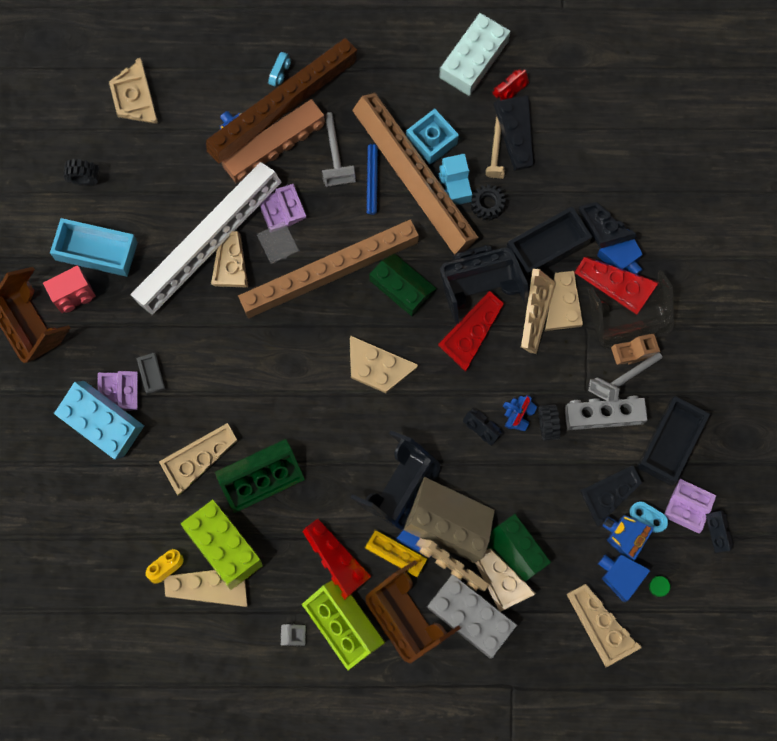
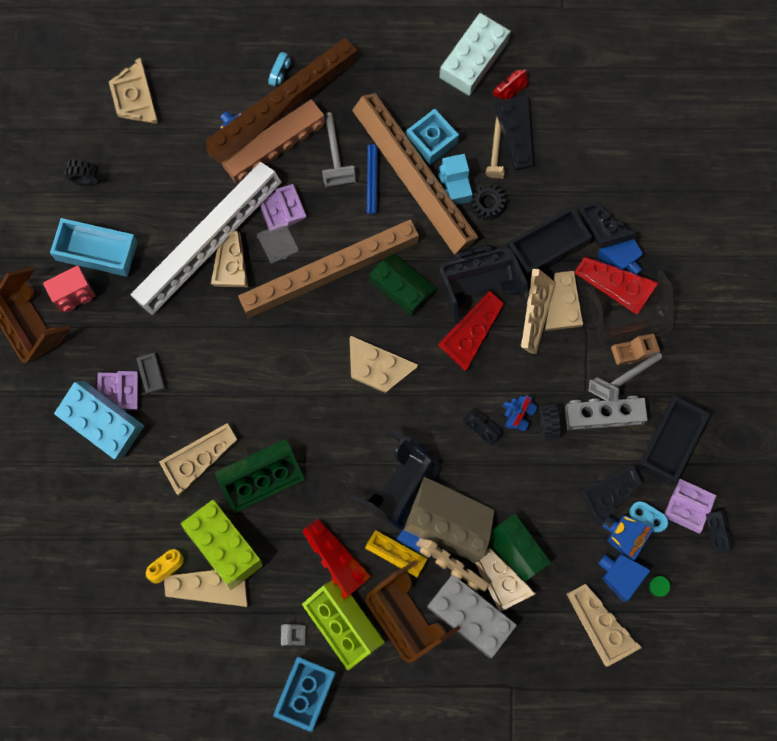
(304, 694): none -> dark azure brick

